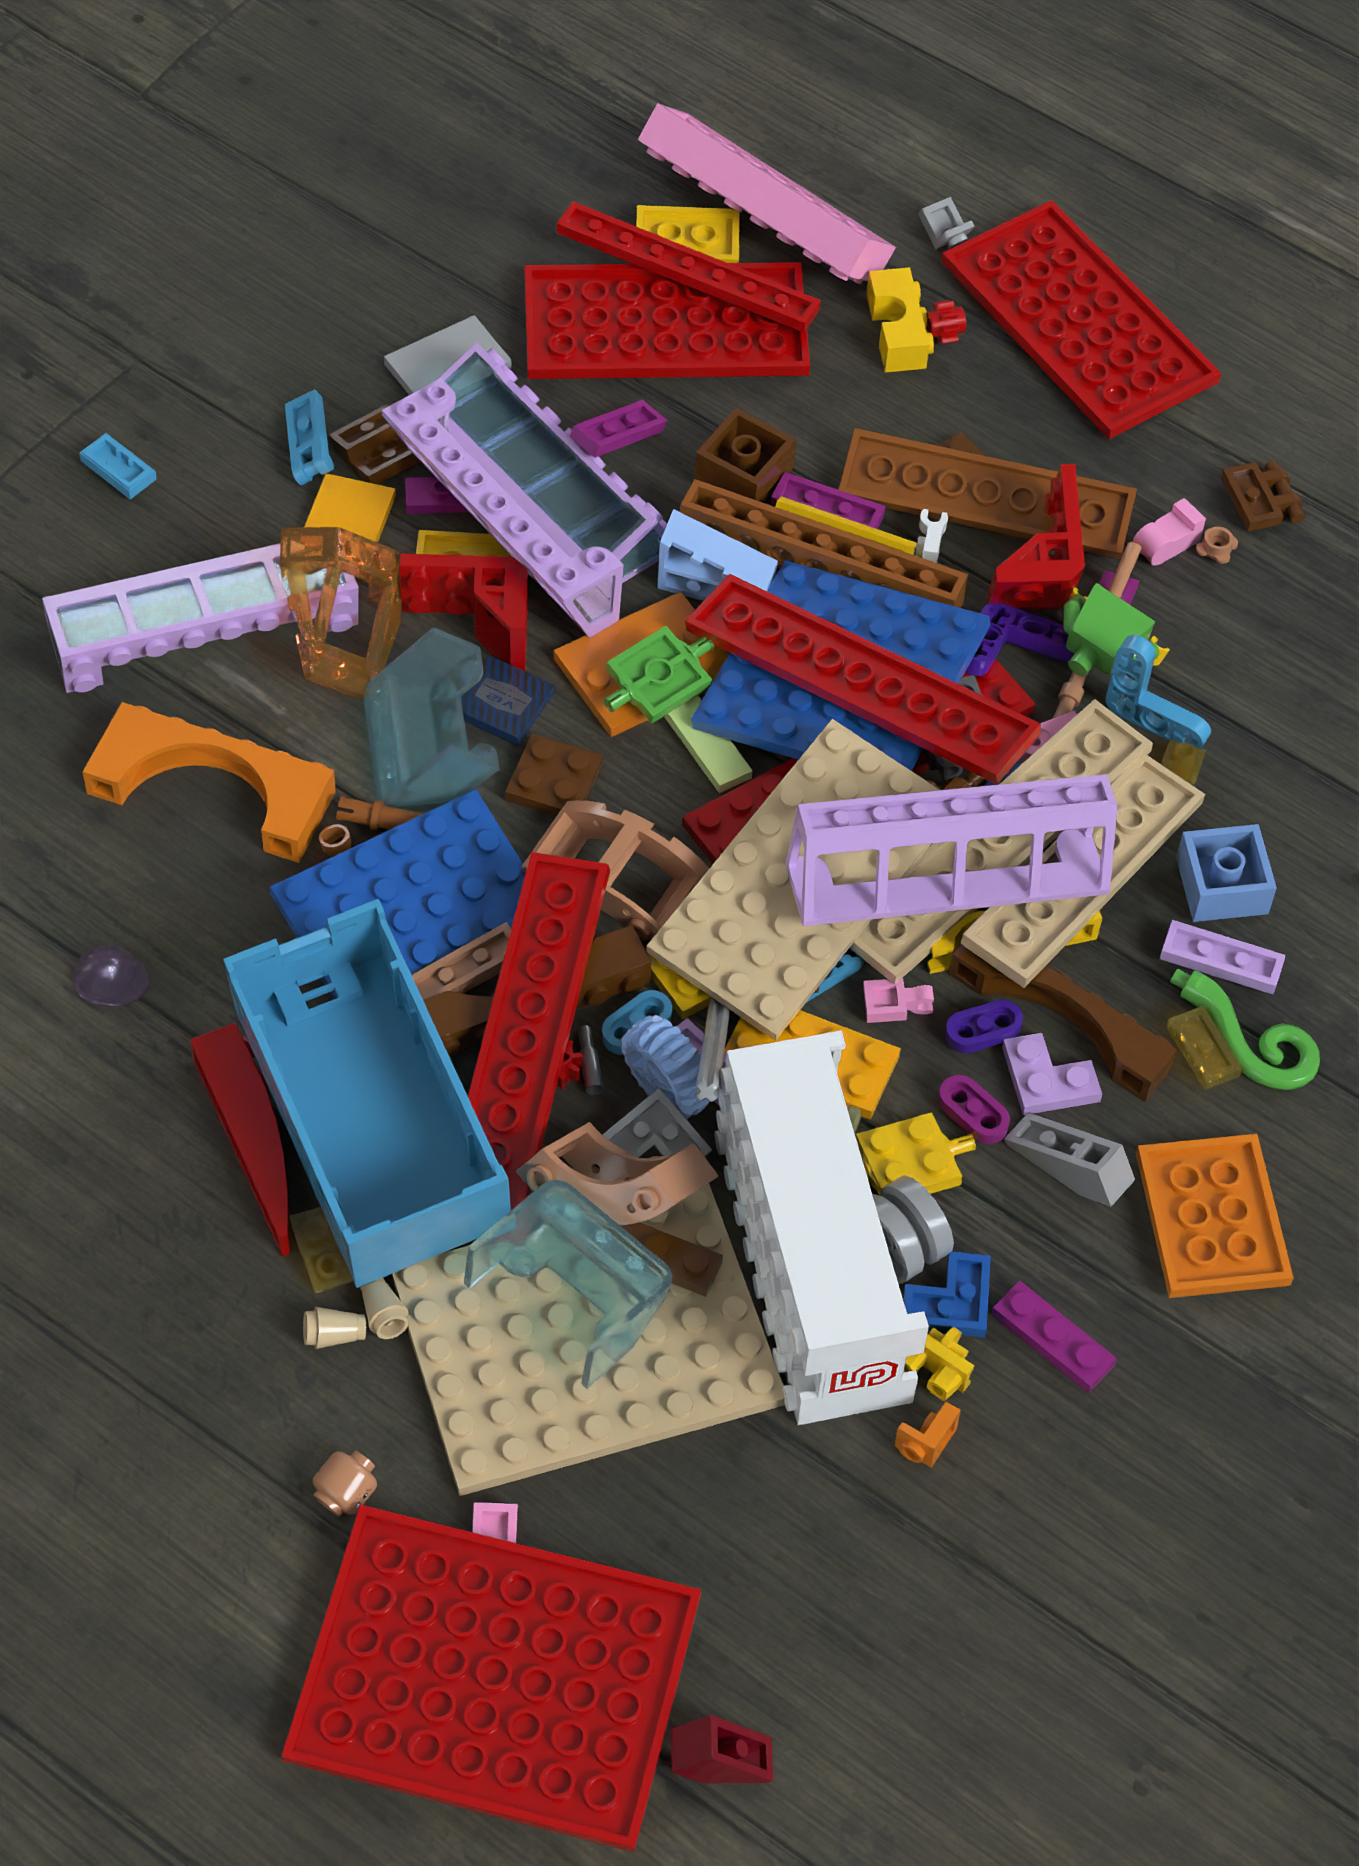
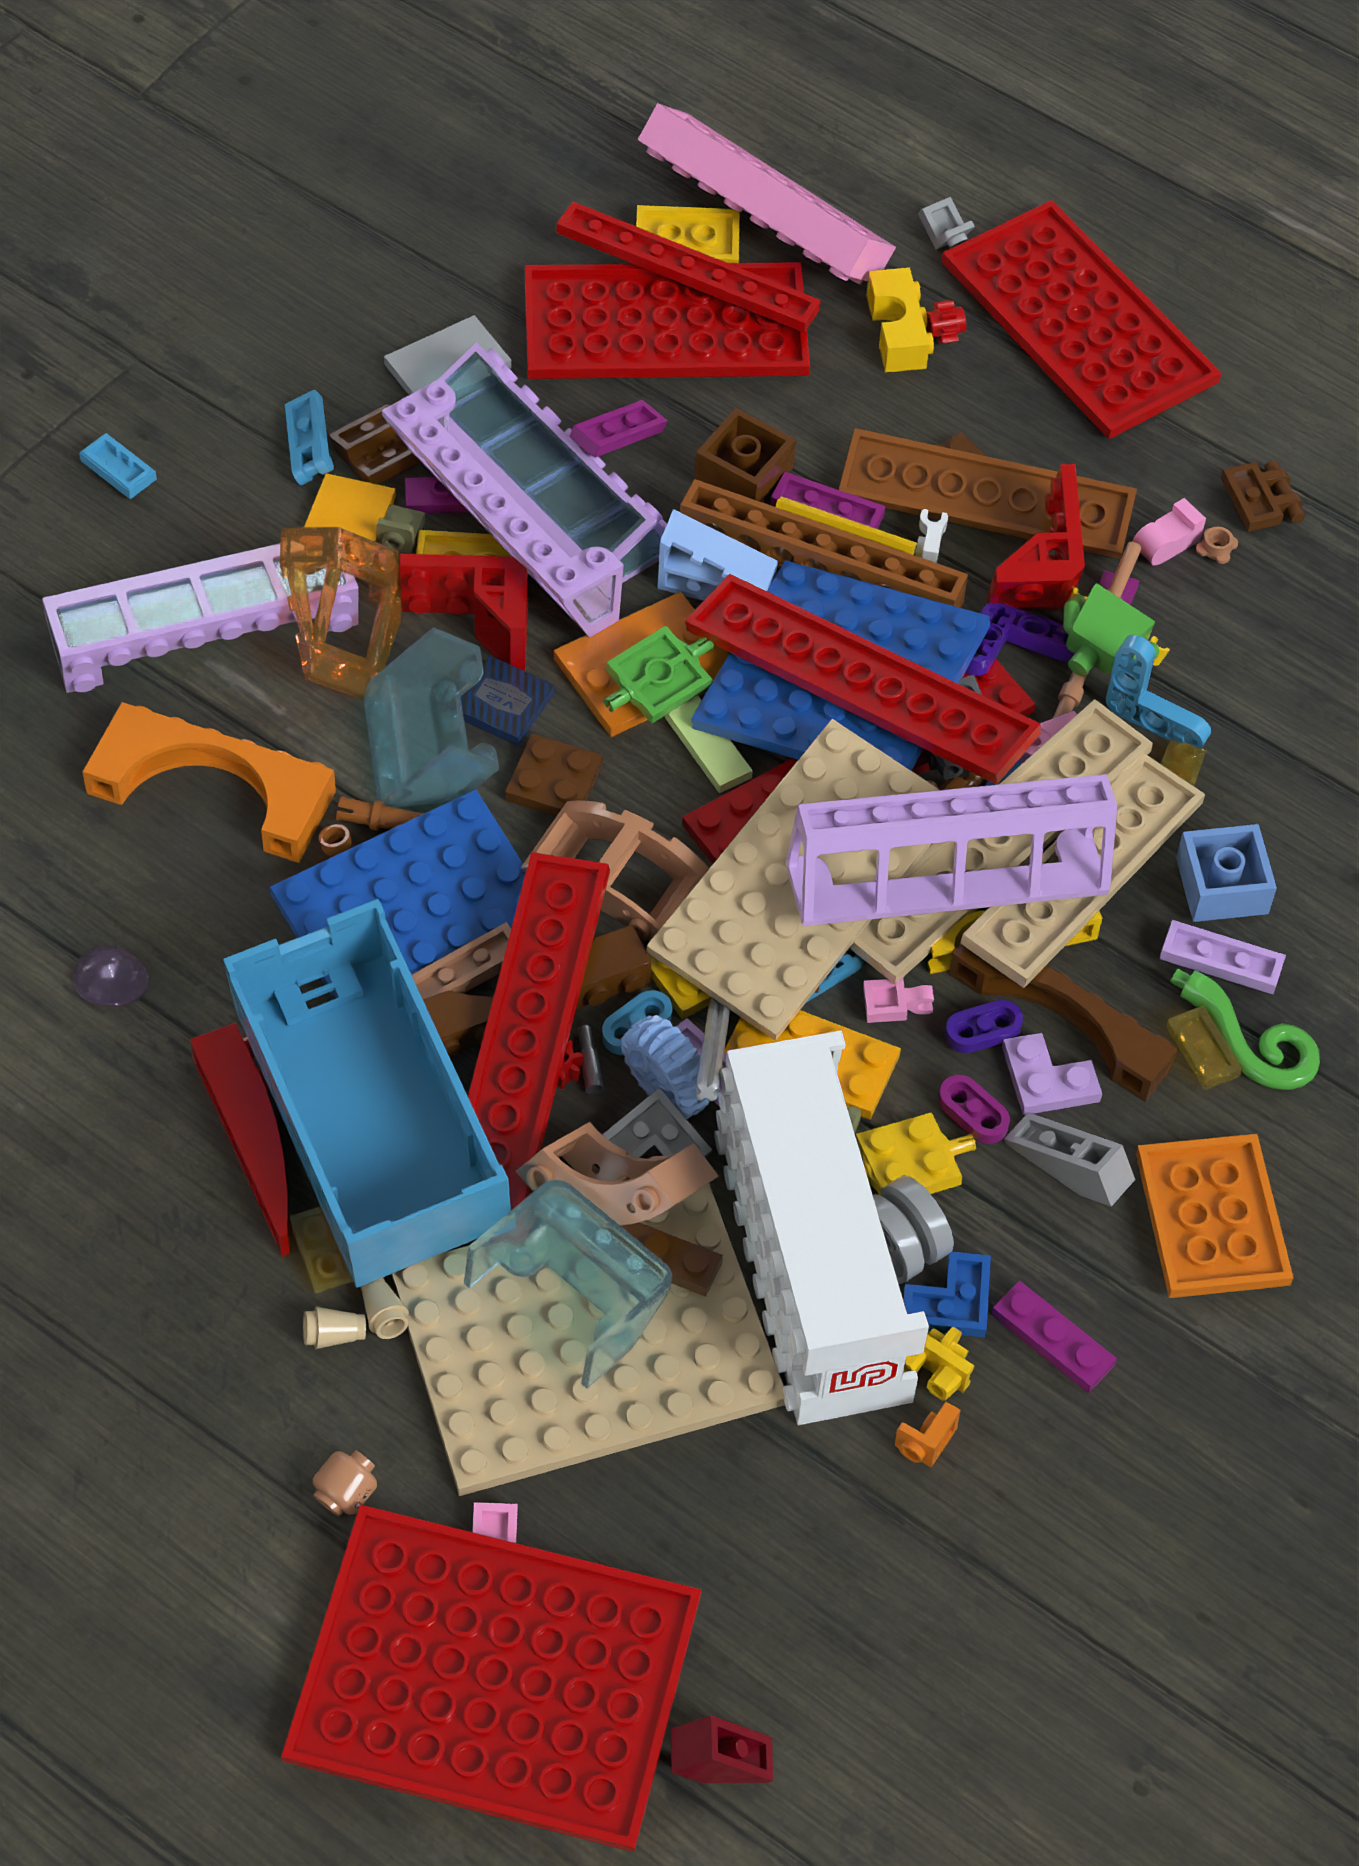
(400, 528): none -> olive bracket

